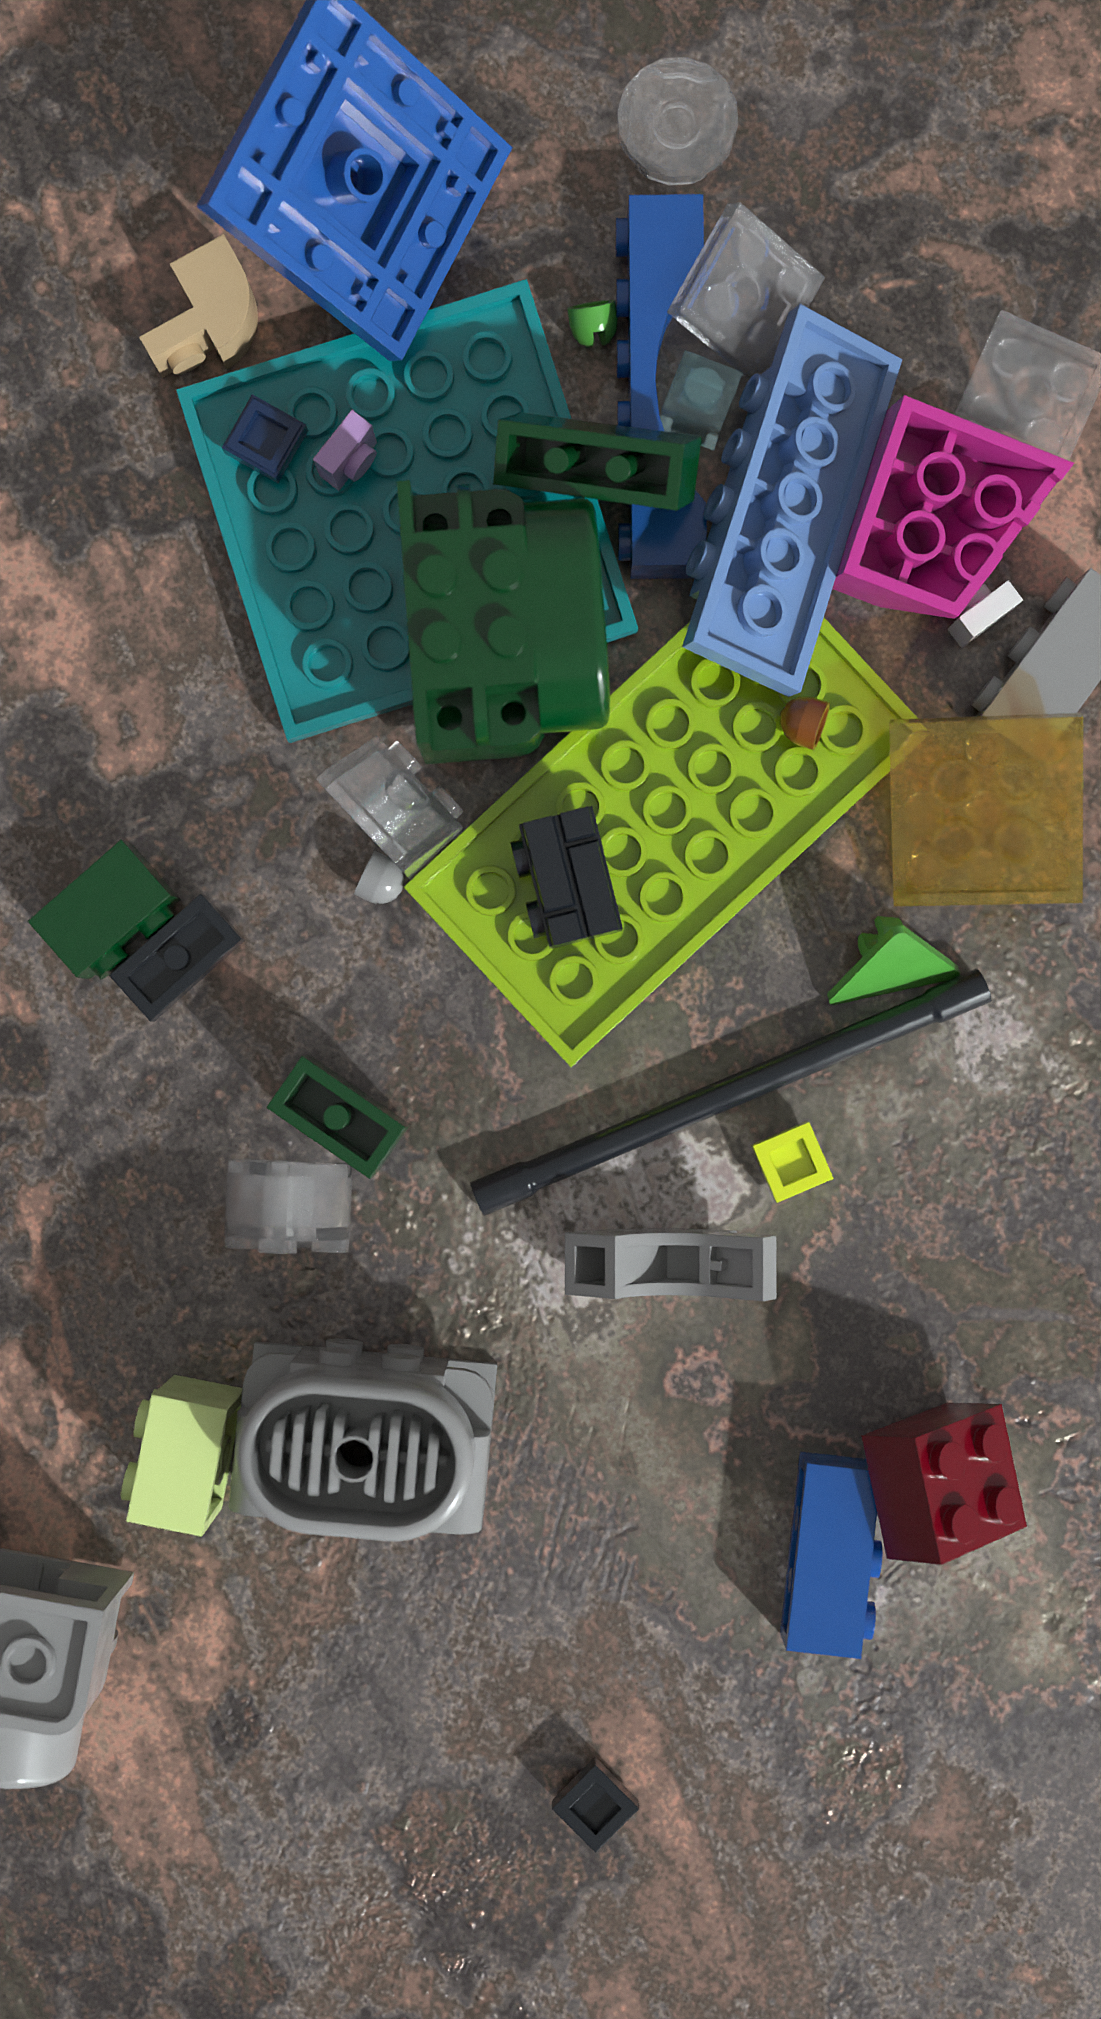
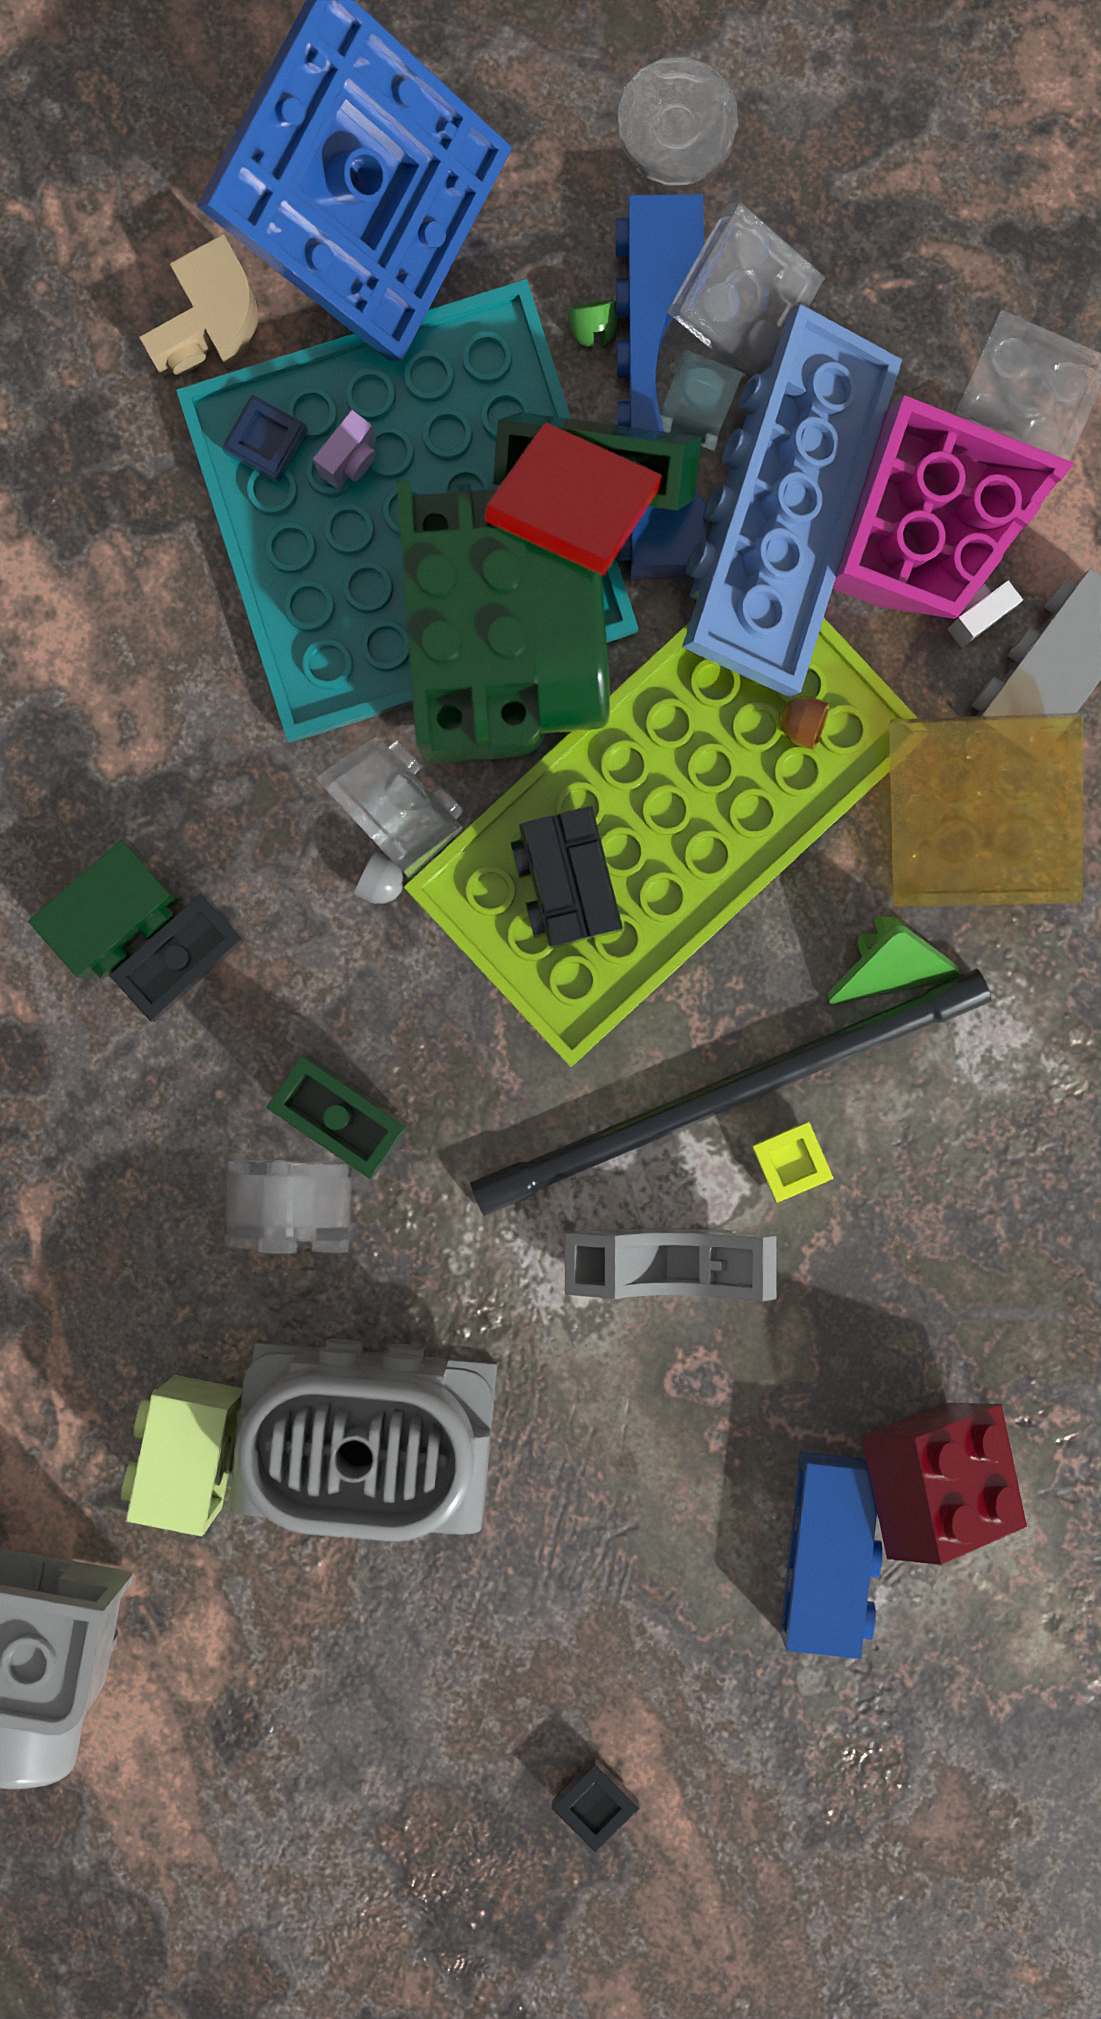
(573, 498): none -> red tile

